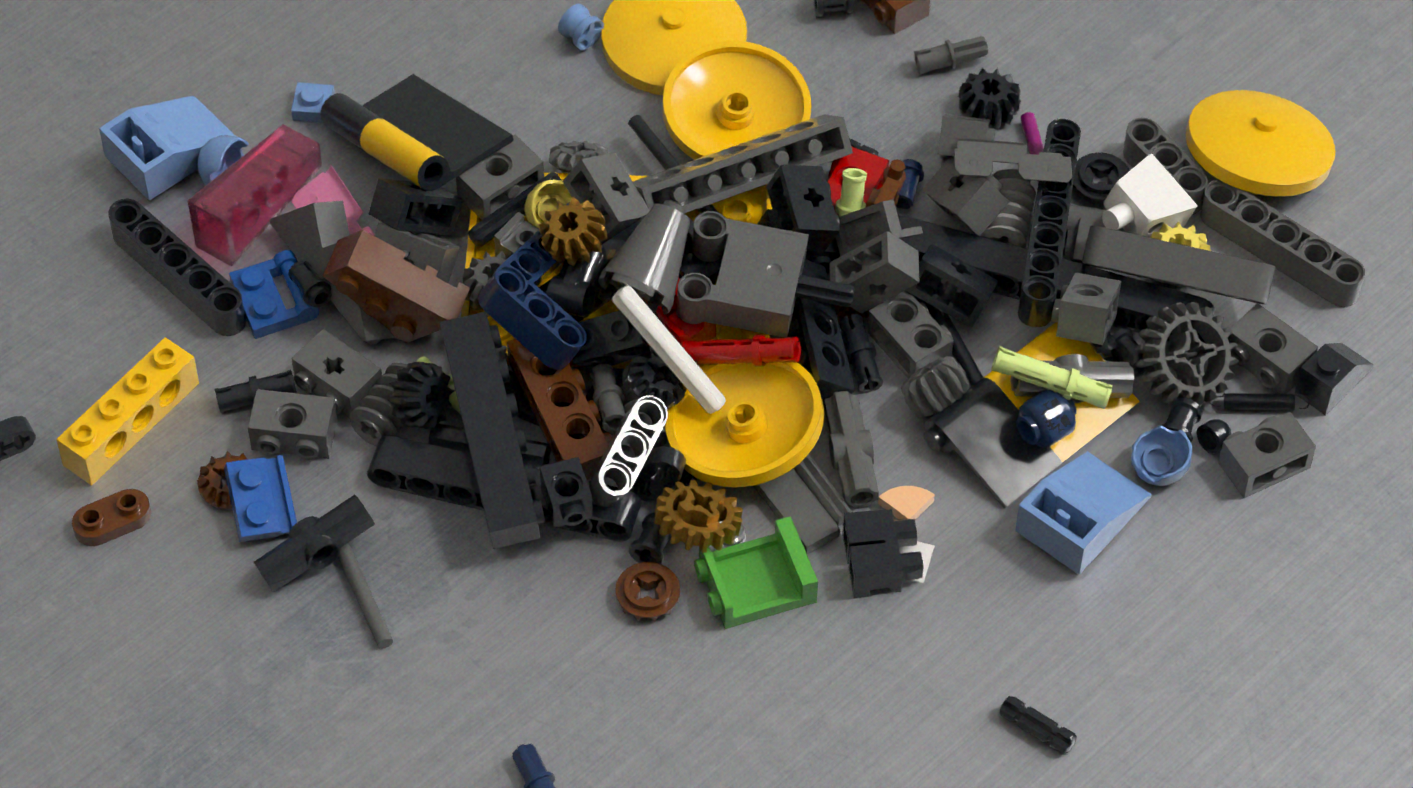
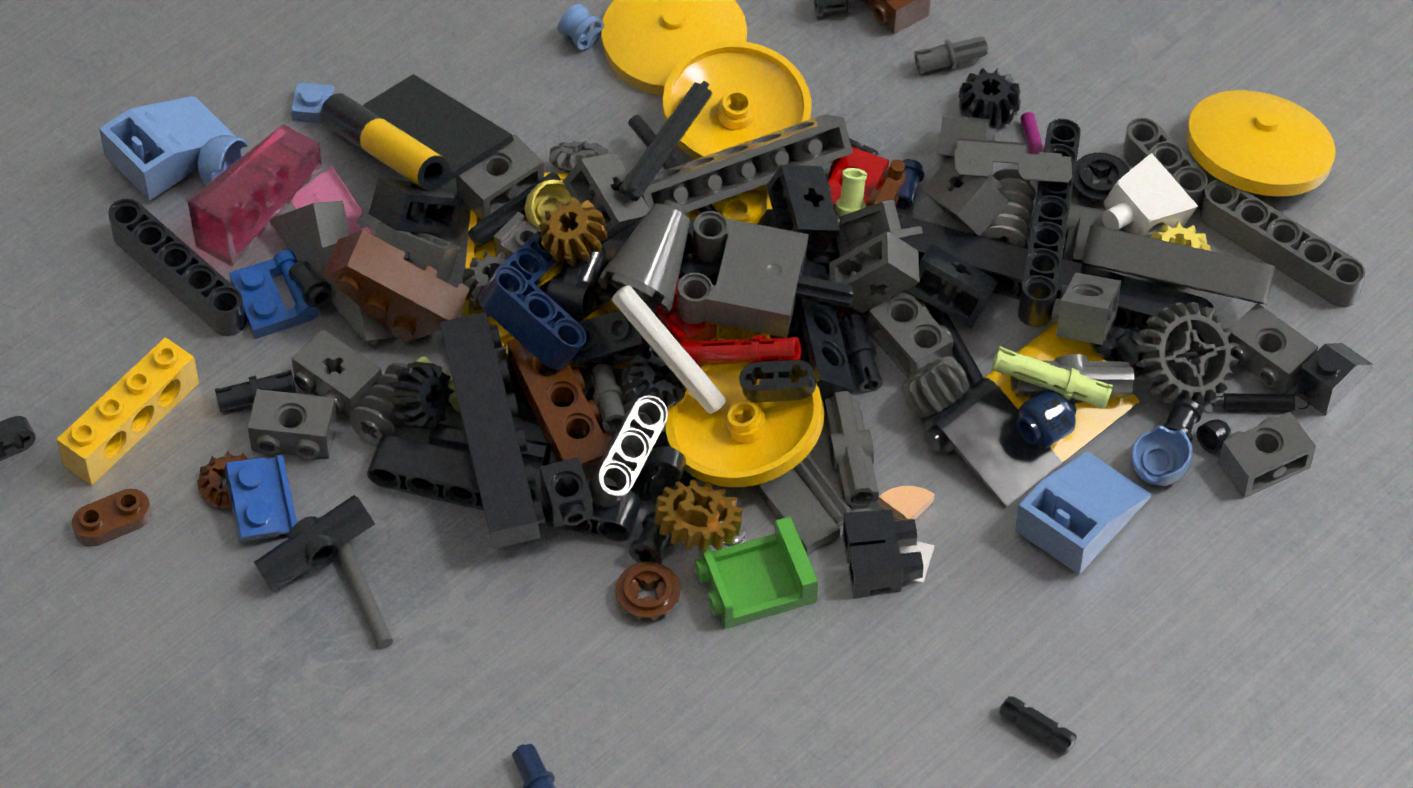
(665, 142): none -> black axle
(777, 381): none -> black beam

